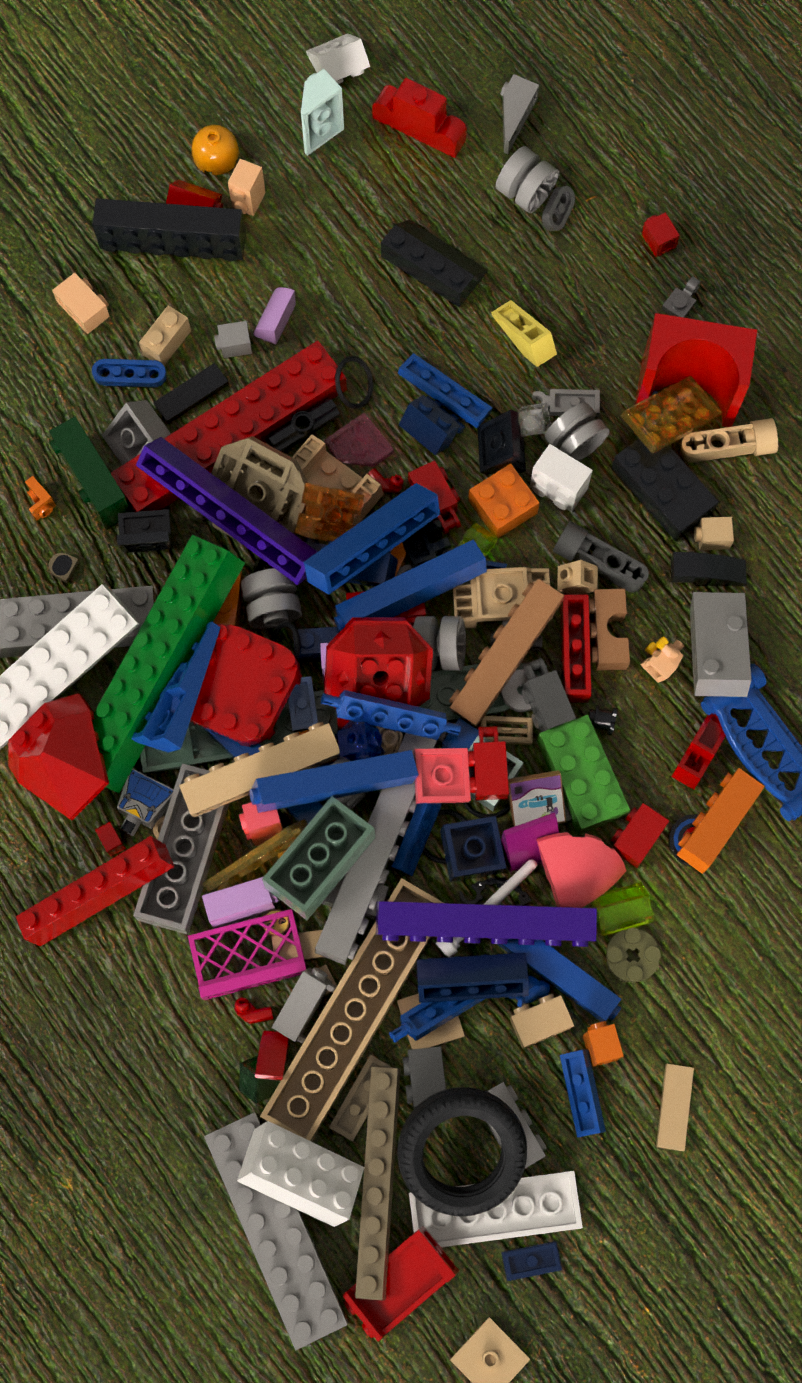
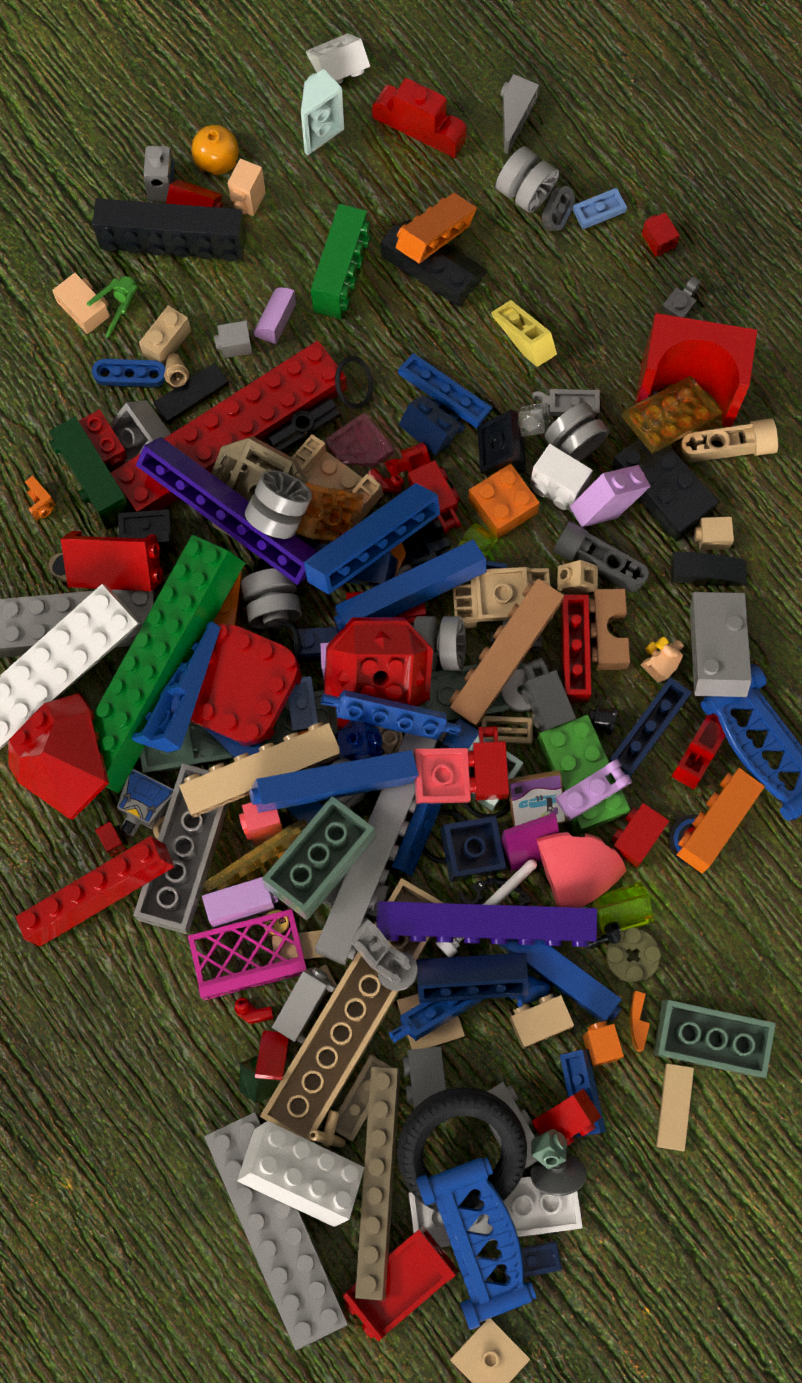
(104, 439): none -> red brick
(111, 561): none -> red panel
(123, 292): none -> bright green plant
(158, 165): none -> light grey torso
(175, 371): none -> tan cone
(278, 504): none -> light grey wheel
(327, 1137): none -> tan piece
(340, 261): none -> green brick
(395, 968): none -> light grey piece
(411, 459): none -> red plate
(435, 227): none -> orange brick
(448, 1191): none -> blue piece
(549, 1148): none -> sand green plate
(561, 1179): none -> dark grey dish
(569, 1117): none -> red brick
(592, 790): none -> lavender plate
(599, 208): none -> medium blue plate
(610, 496): none -> lavender brick
(612, 934): none -> black hand
(638, 1028): none -> orange slope
(651, 726): none -> dark blue brick
(714, 1038): none -> sand green brick

